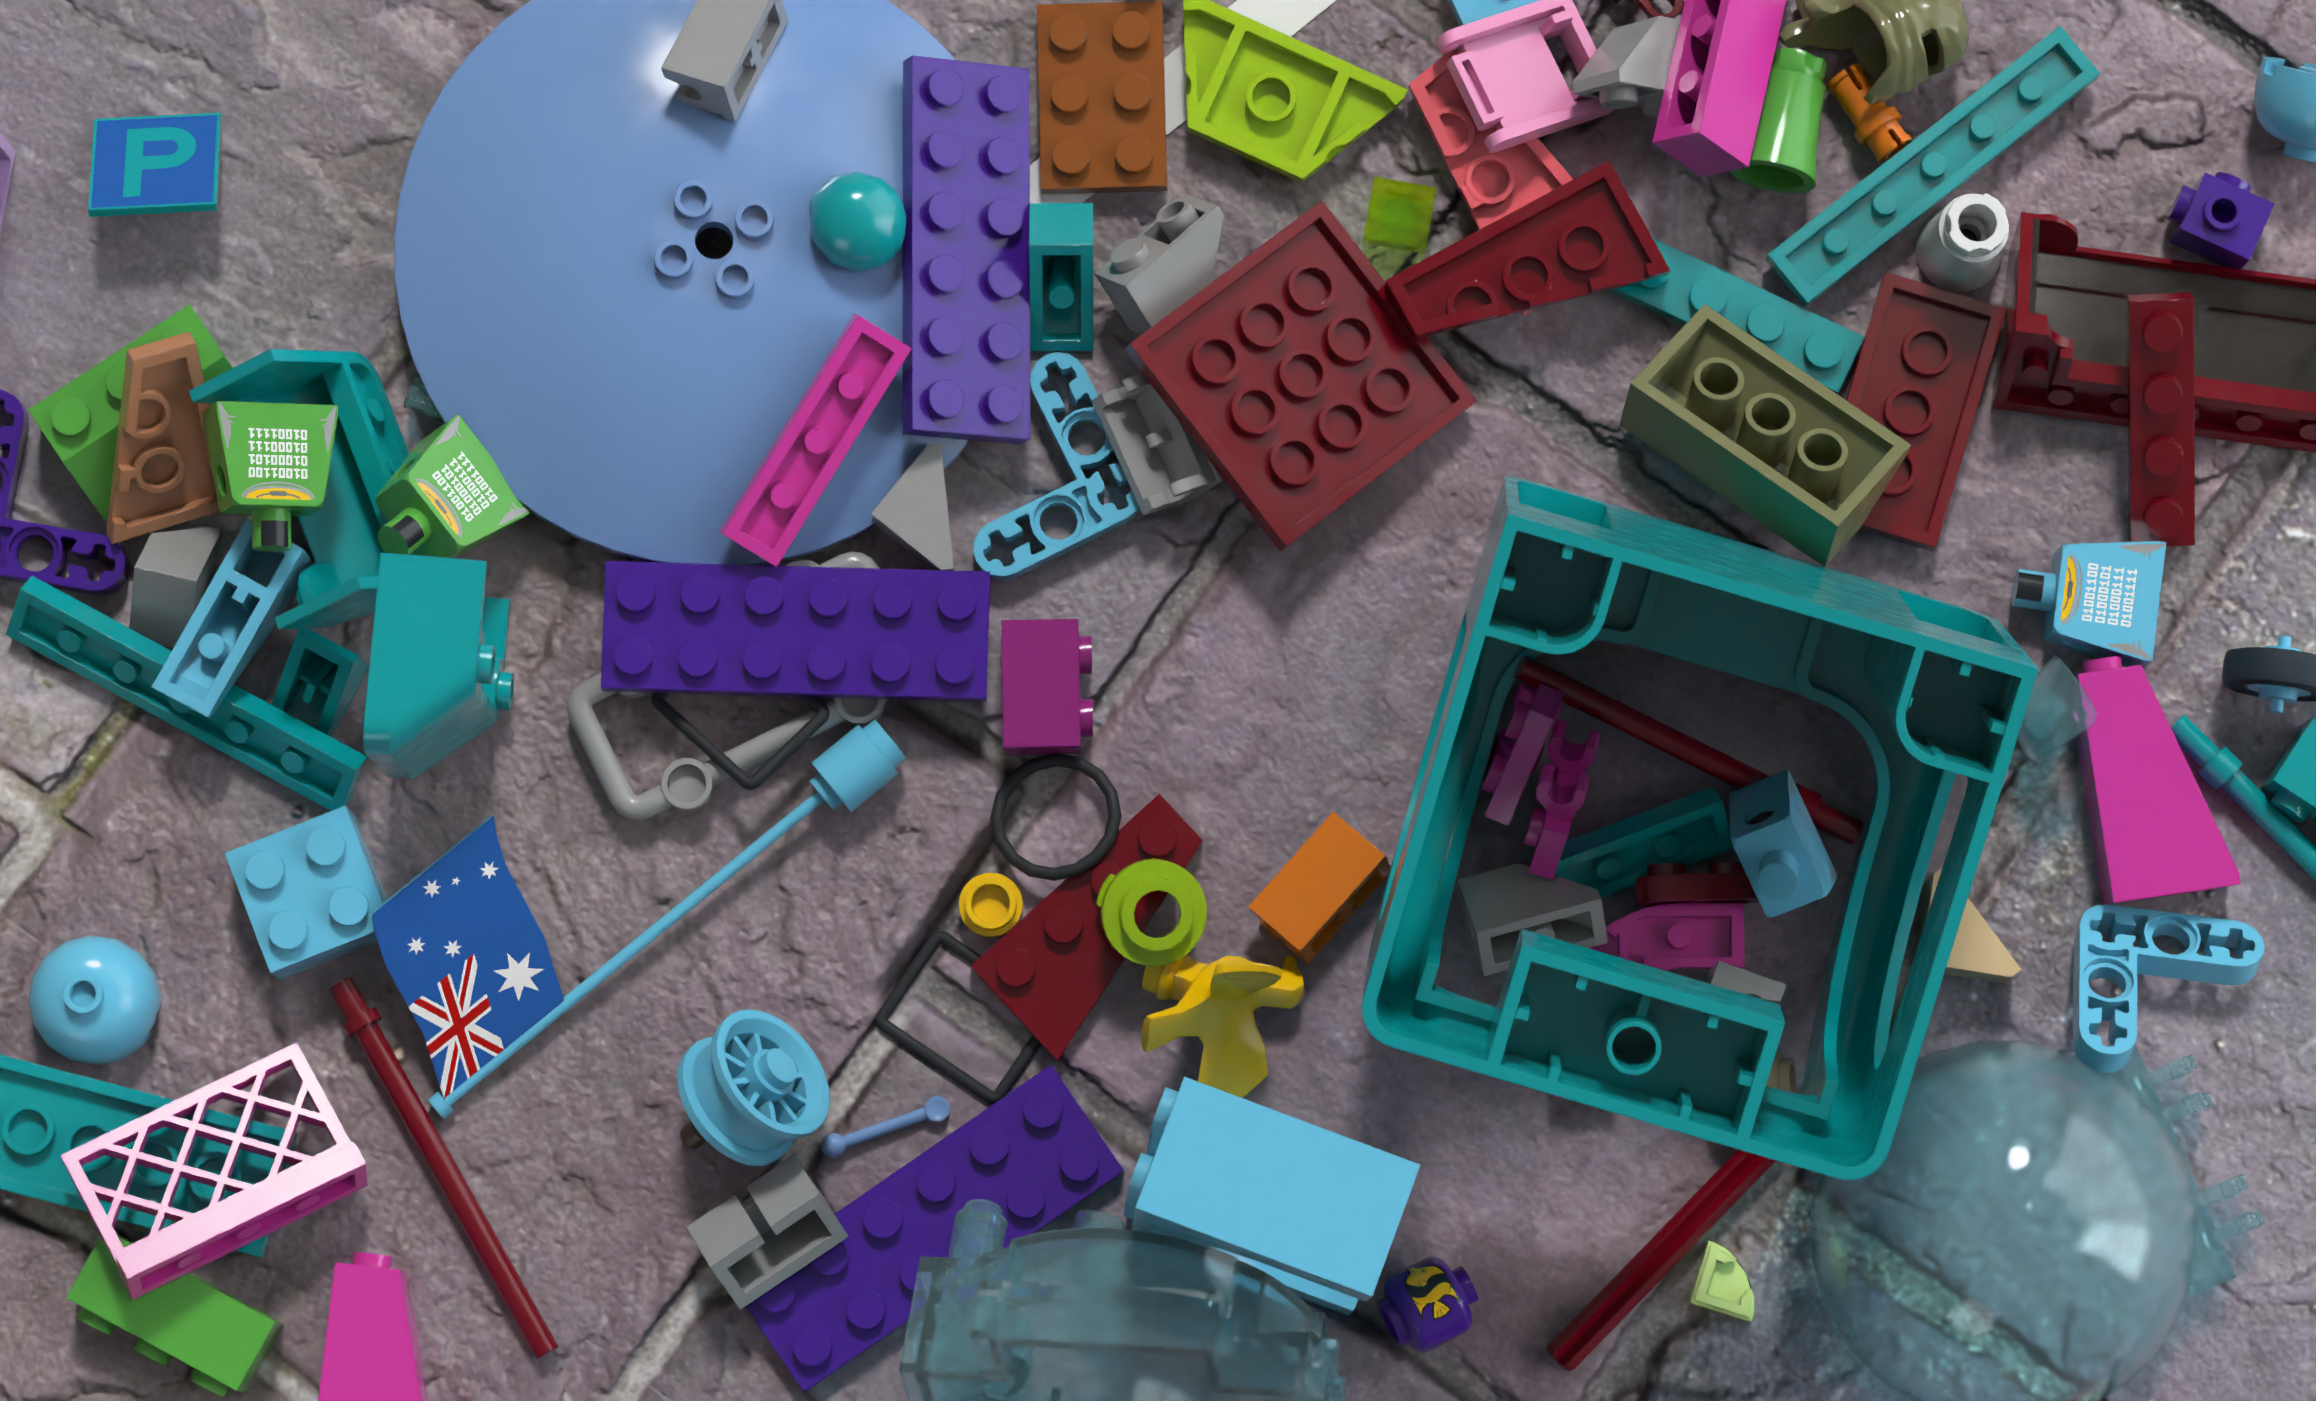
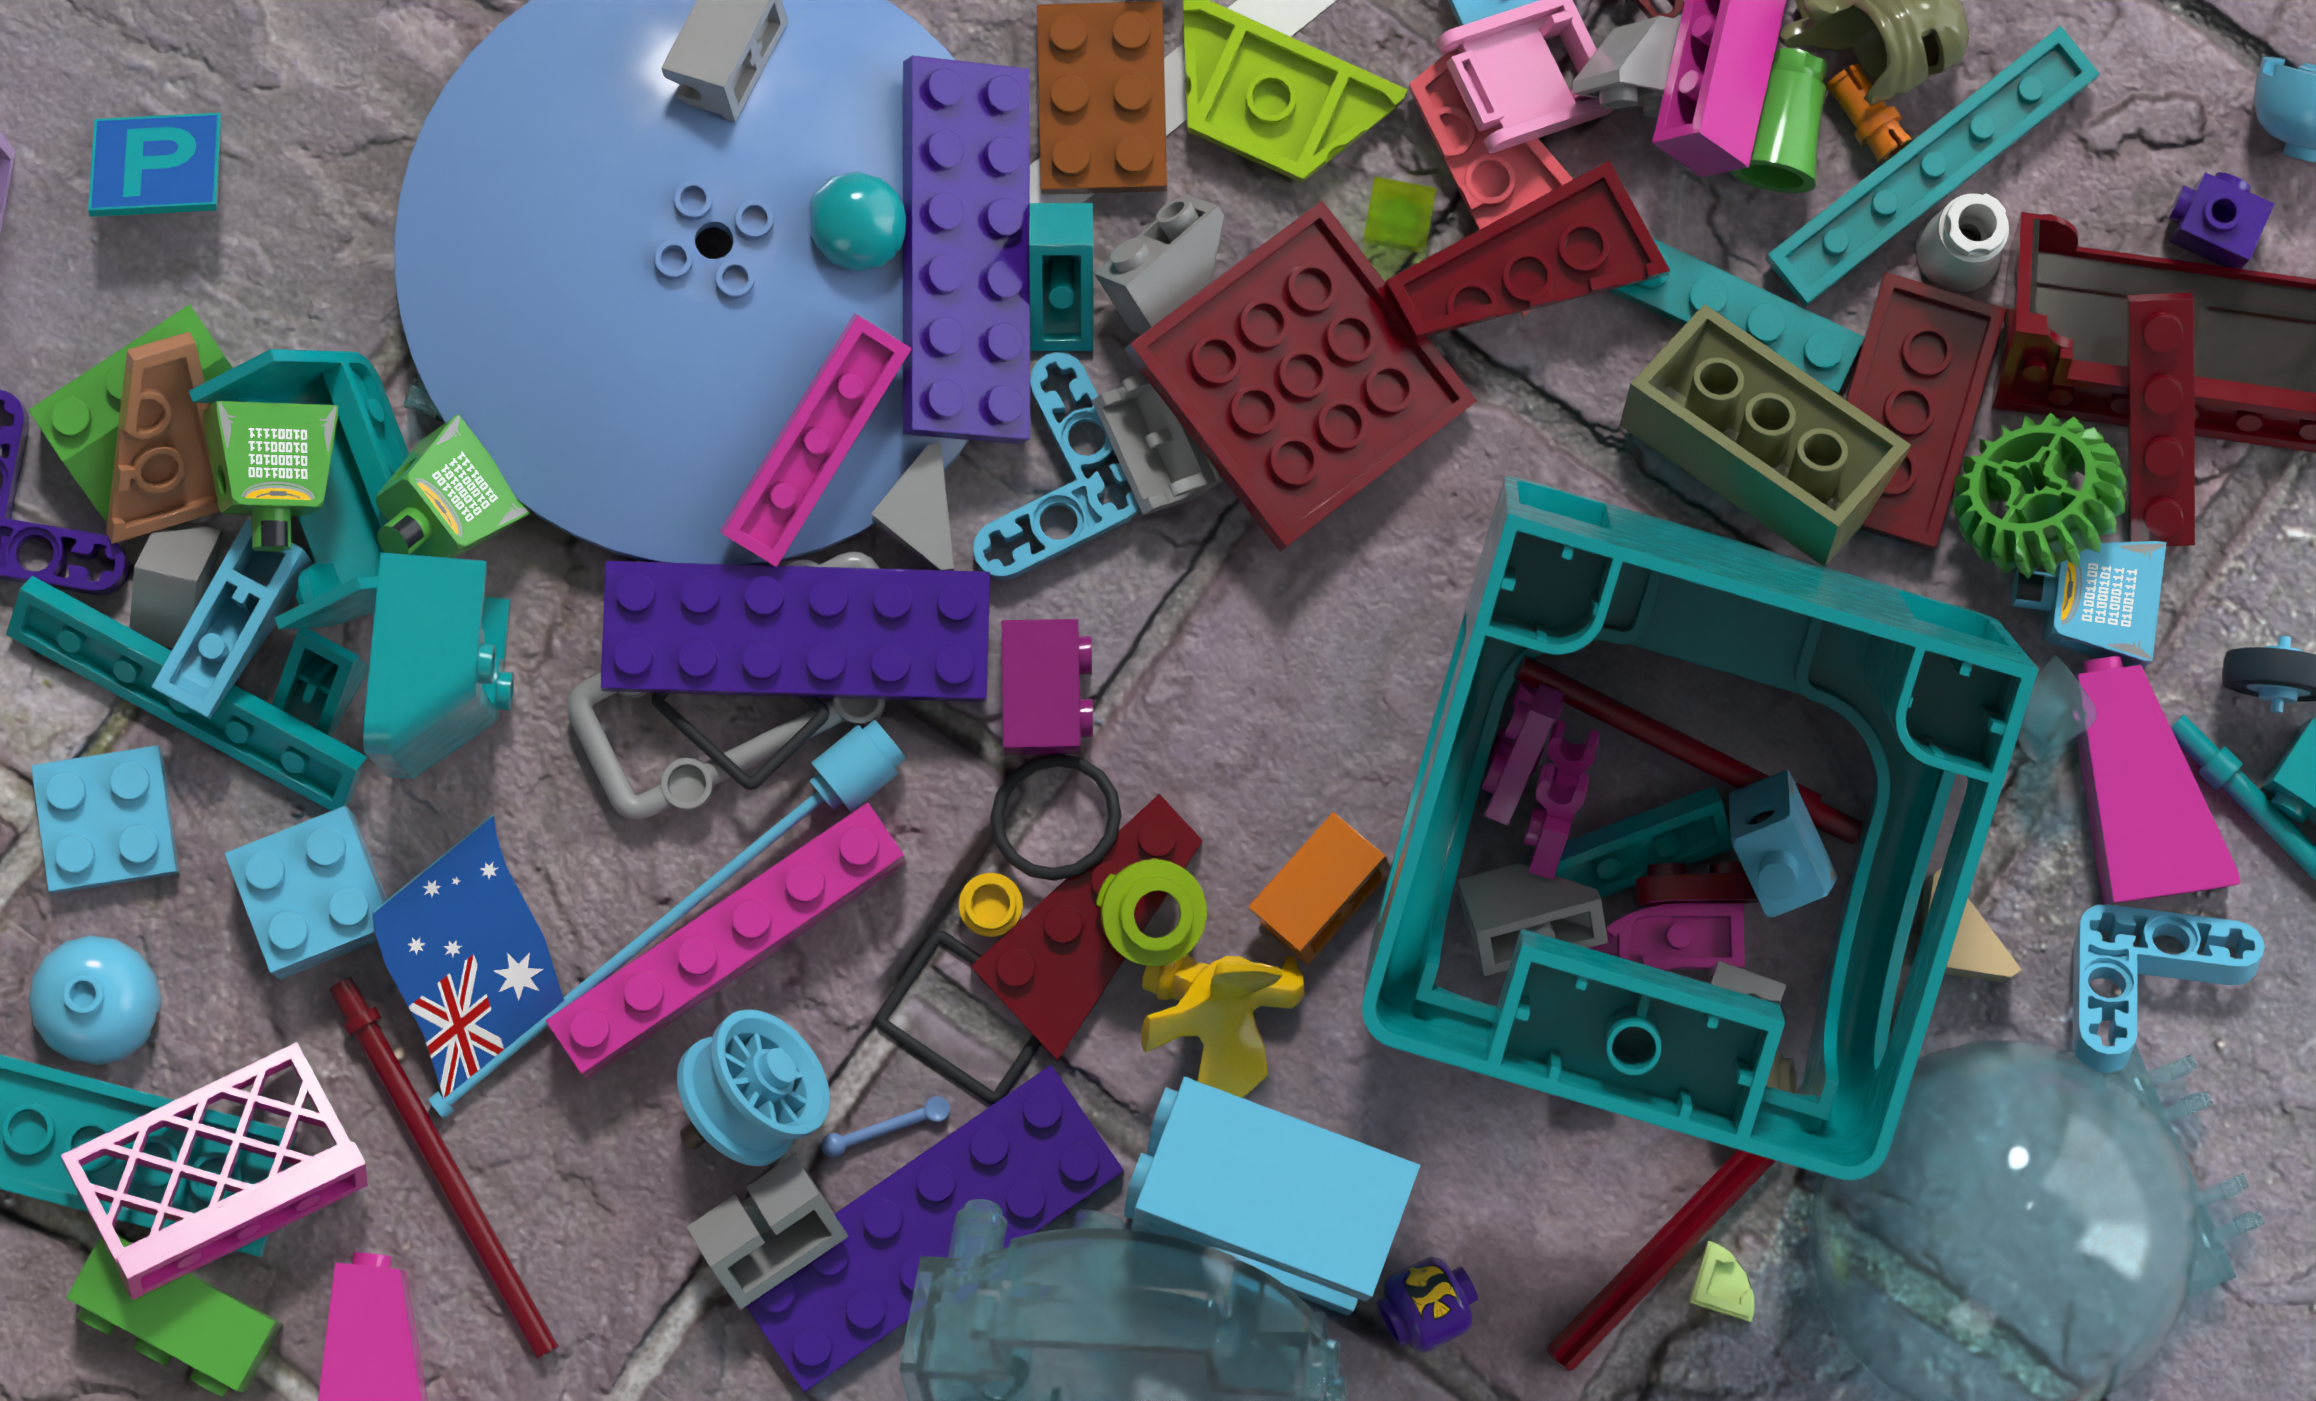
(105, 819): none -> medium azure plate
(726, 941): none -> dark pink brick
(2044, 514): none -> bright green gear

